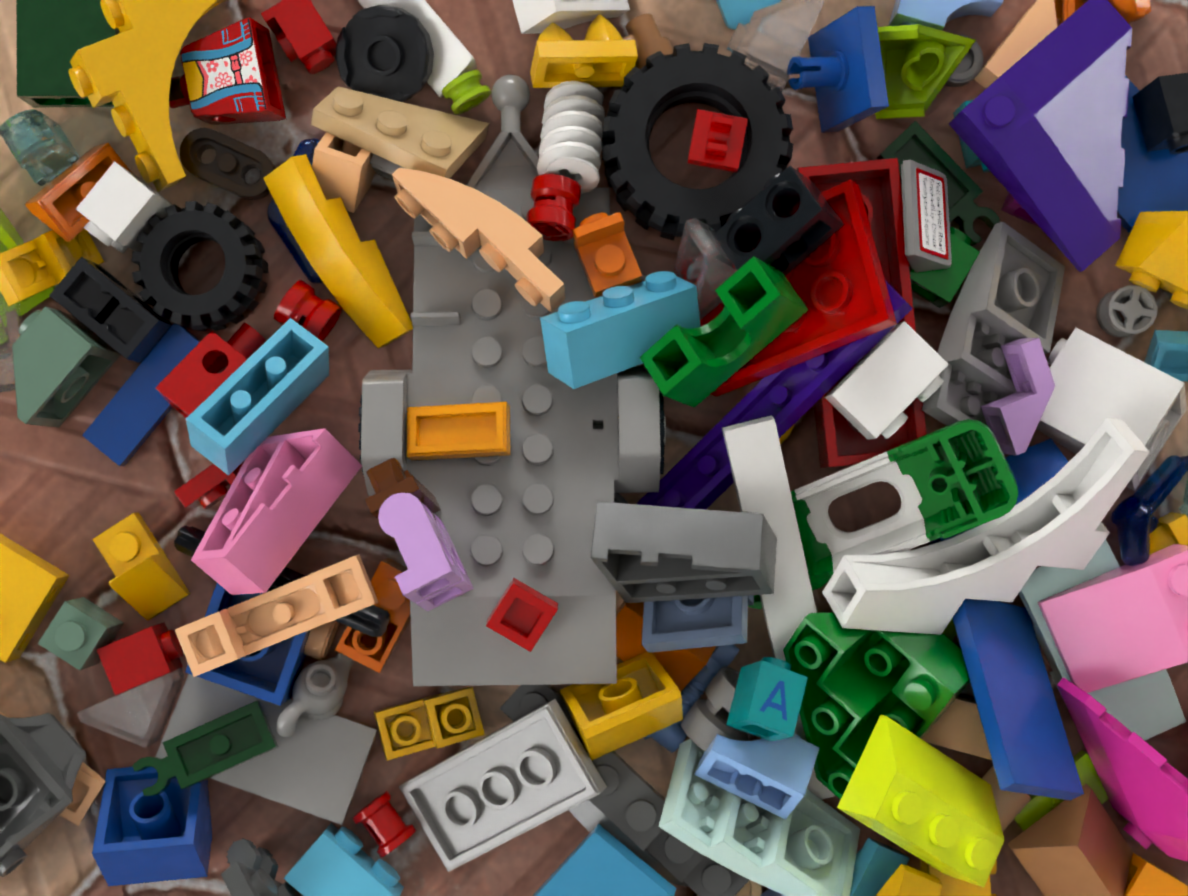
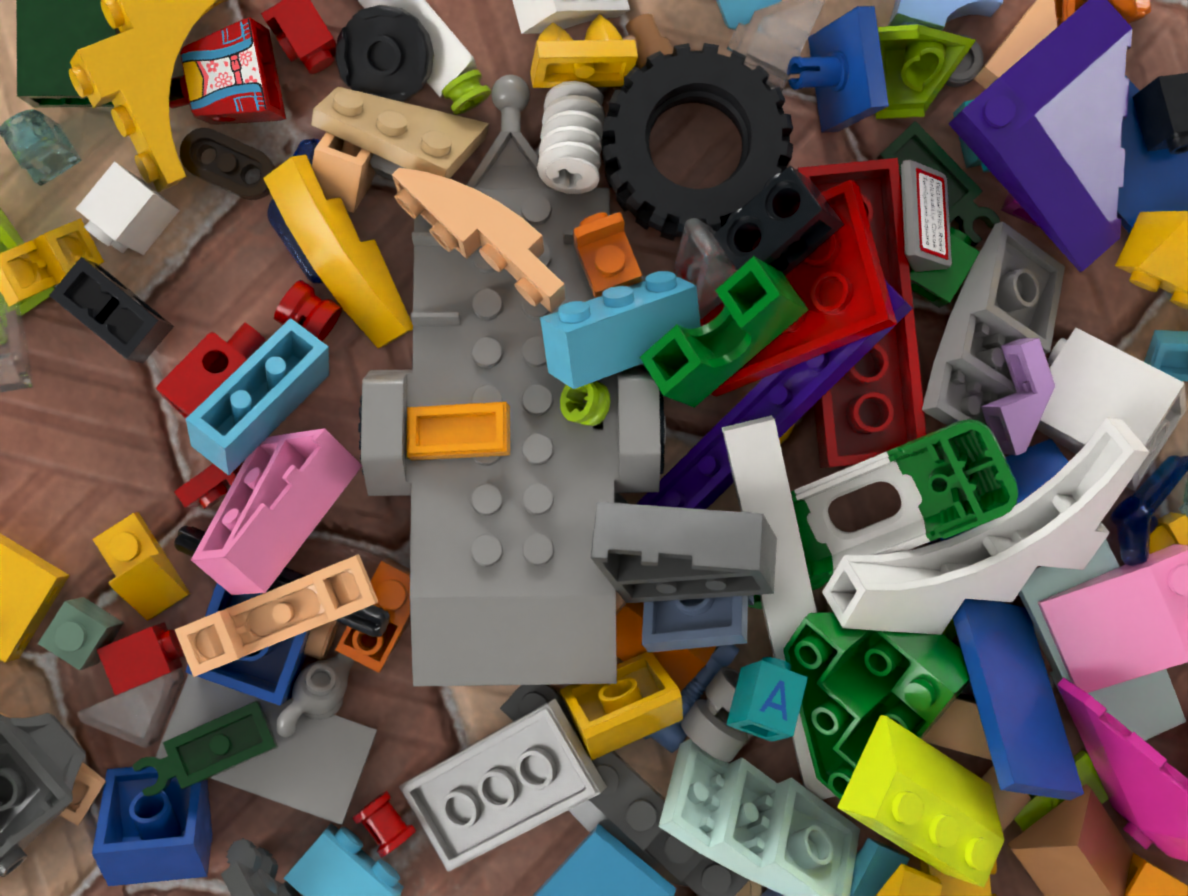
(56, 366): sand green slope -> none
(59, 199): orange slope -> none
(138, 405): blue tile -> none
(166, 246): black tyre -> none
(408, 517): lavender hips -> none
(429, 723): yellow slope -> none
(522, 614): red plate -> none
(553, 206): red wheel -> none
(595, 409): none -> lime bush
(717, 140): red tile -> none
(761, 770): light blue arch -> none
(887, 382): white brick -> none
(1138, 311): light grey wheel -> none

